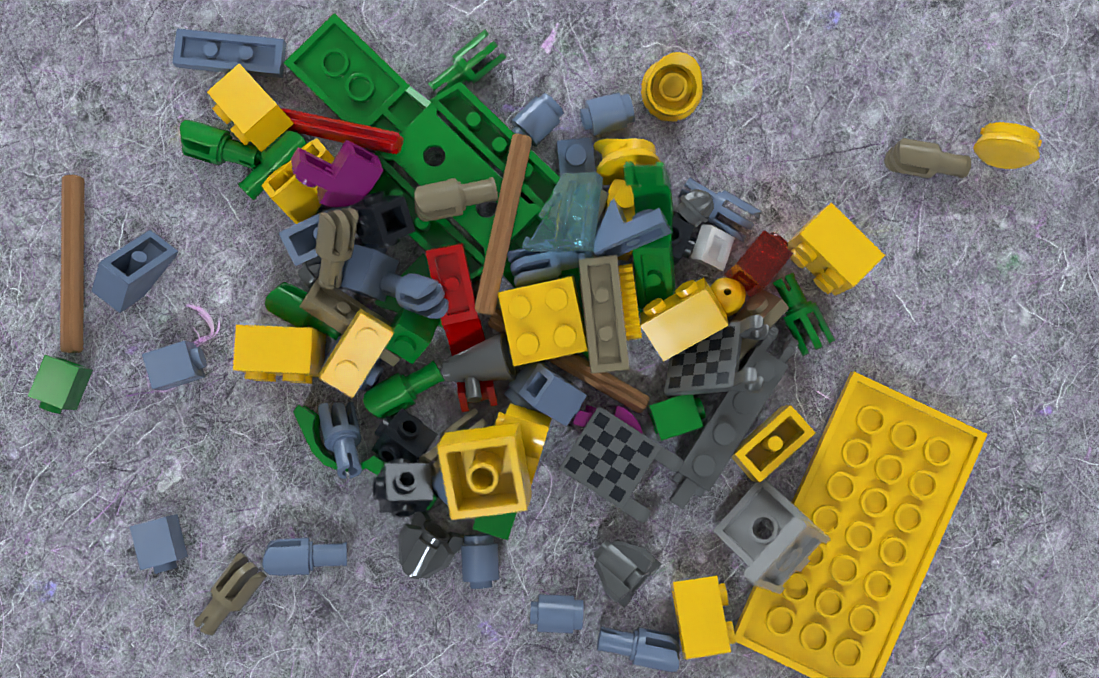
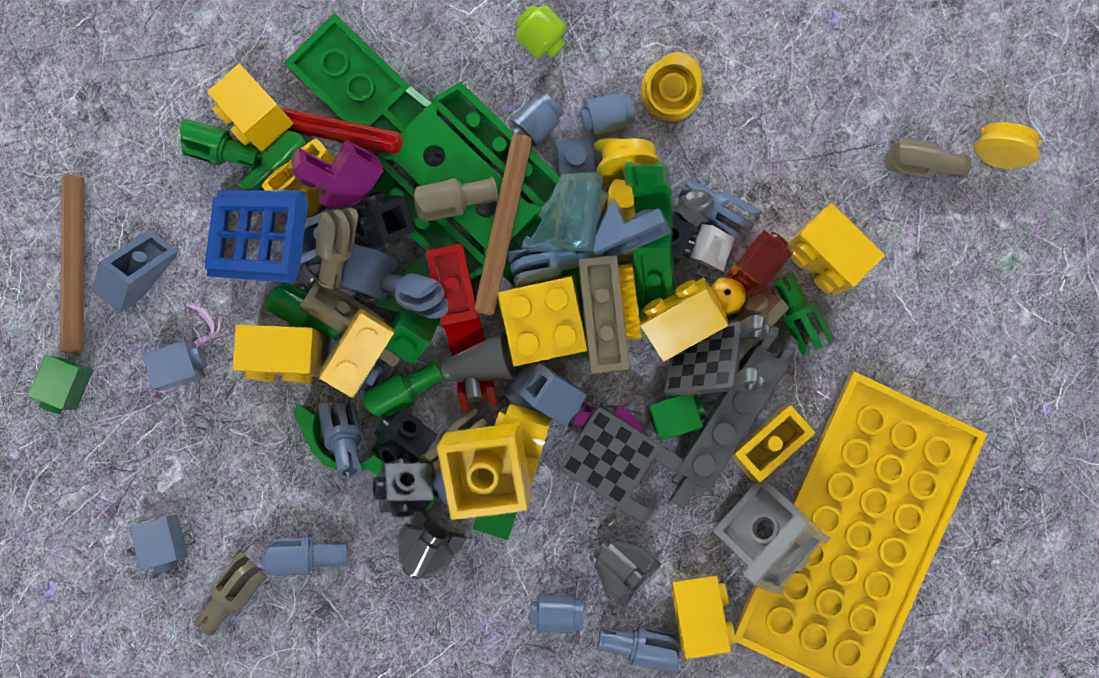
(224, 51): sand blue plate -> none
(263, 268): none -> blue piece
(461, 70): green arm -> none
(479, 560): sand blue brick -> none
(541, 31): none -> lime head
(580, 368): medium nougat axle -> none

